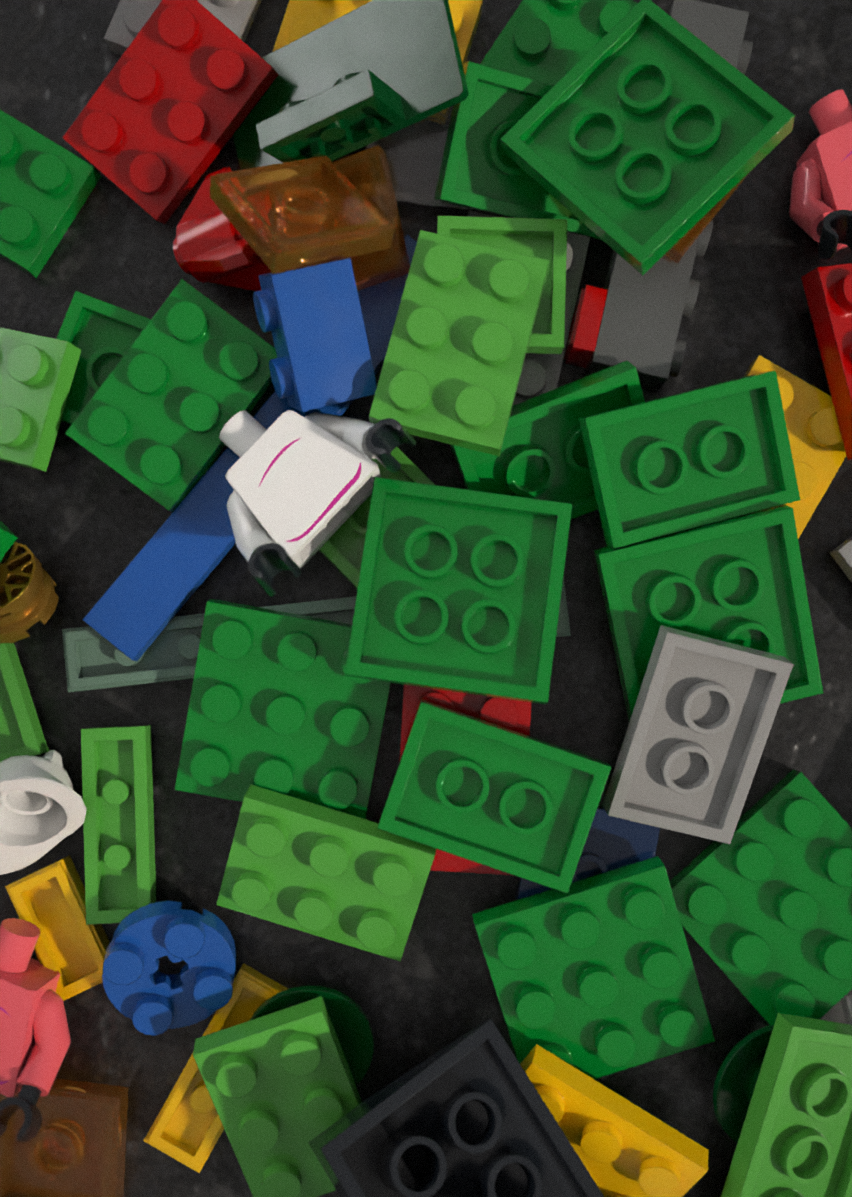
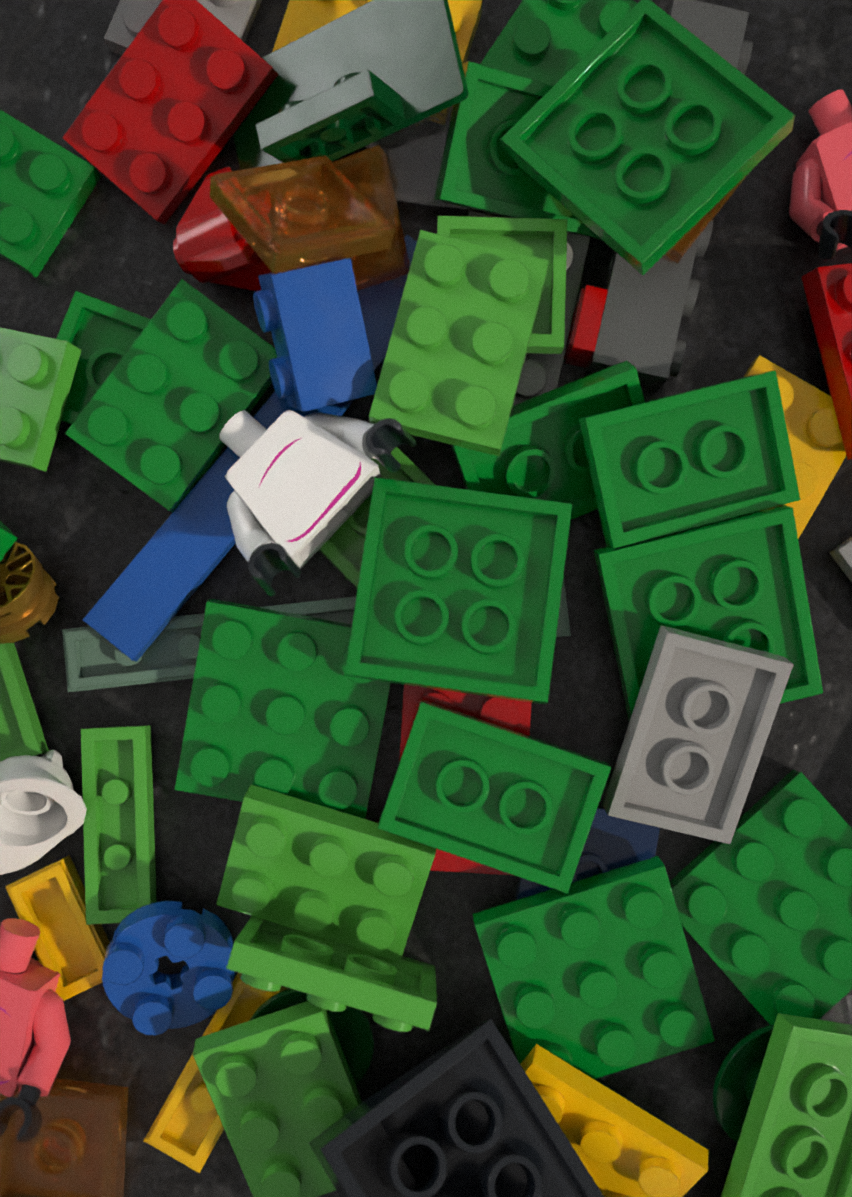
(336, 974): none -> bright green plate

